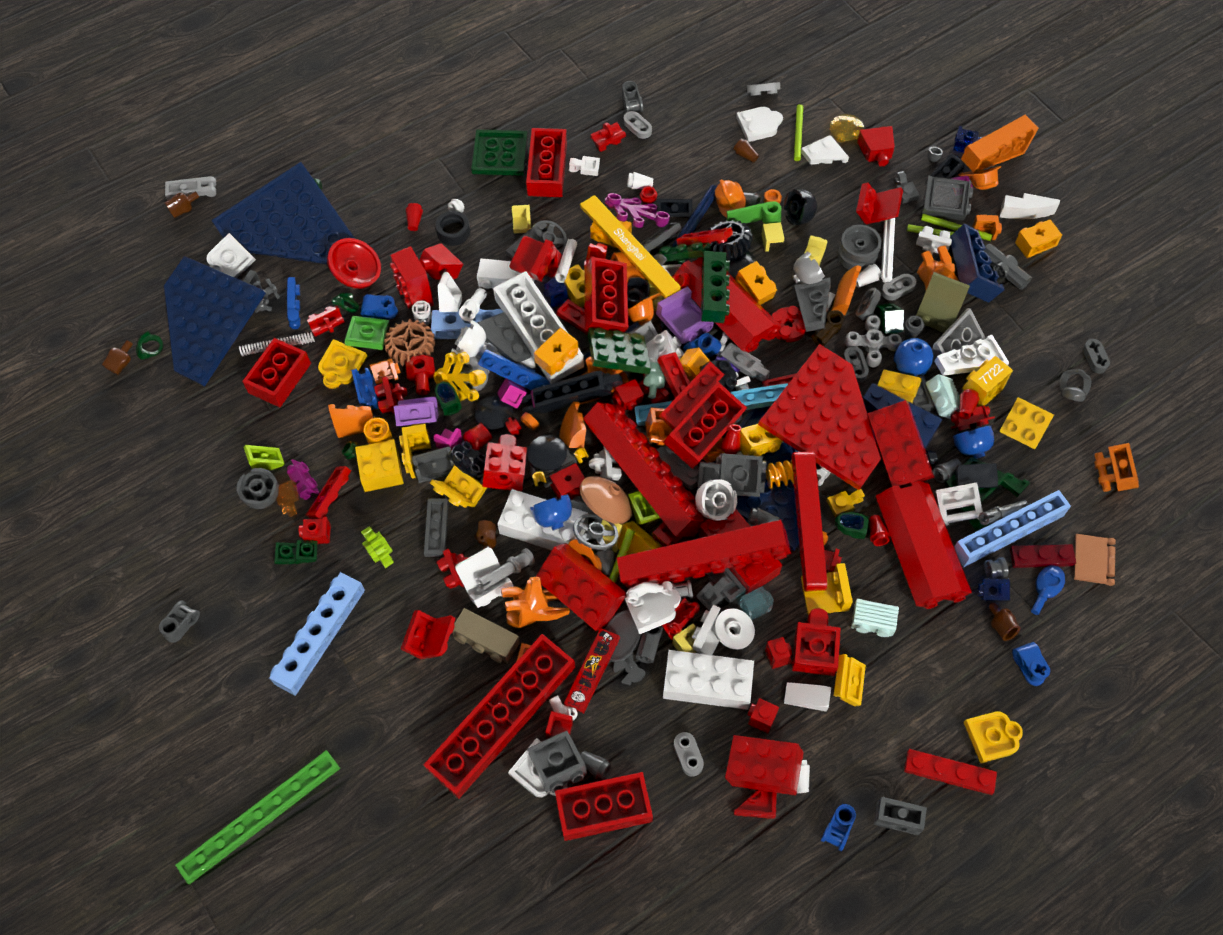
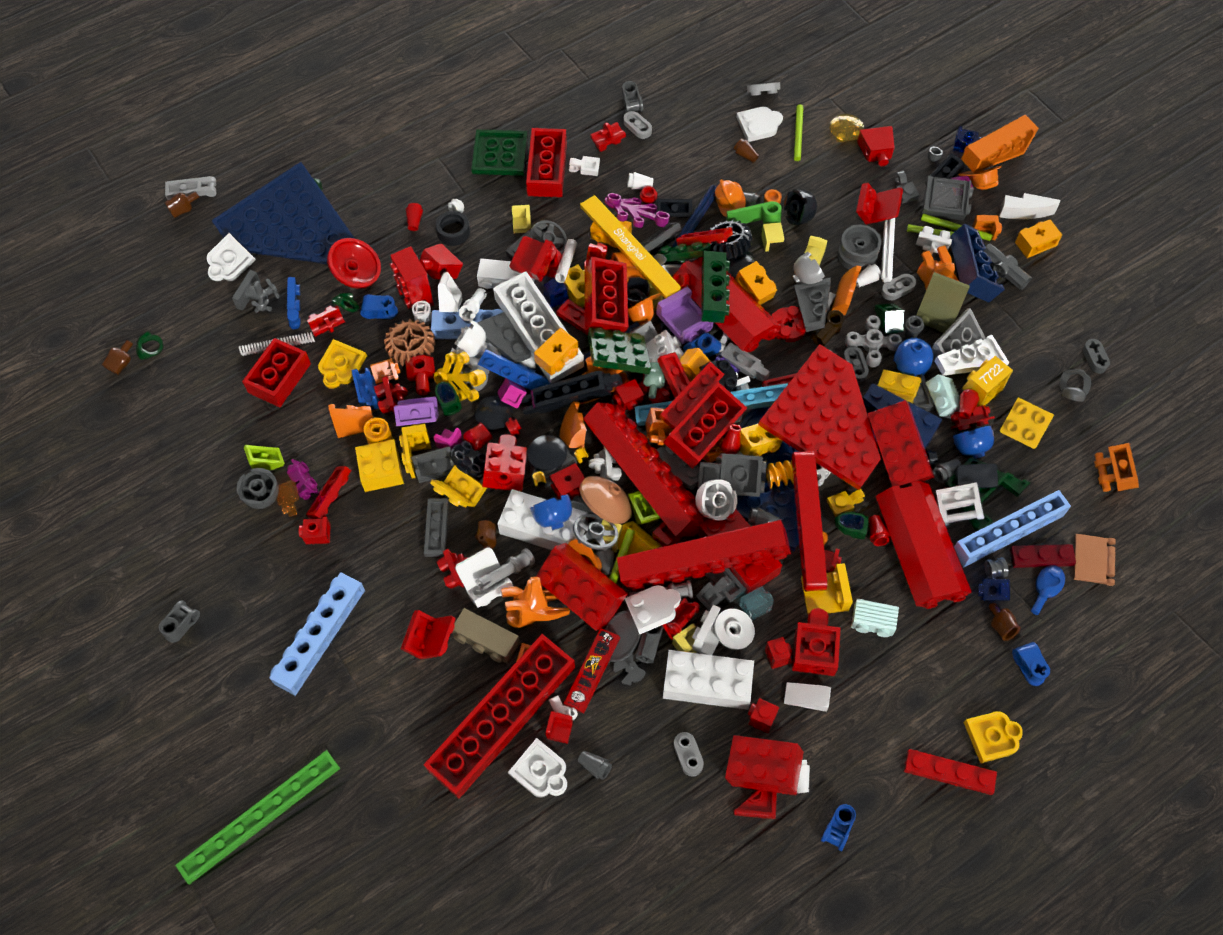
(205, 316): dark blue plate -> none
(296, 553): dark green slope -> none
(349, 450): dark green plate -> none
(367, 332): bright green tile -> none
(377, 547): lime gear -> none
(529, 421): orange tile -> none
(557, 762): dark grey plate -> none
(603, 806): red brick -> none
(648, 587): white arm -> none
(824, 151): white wing -> none
(849, 680): yellow plate -> none
(868, 304): dark grey plate -> none
(900, 816): dark grey brick -> none
(997, 513): dark grey pin -> none

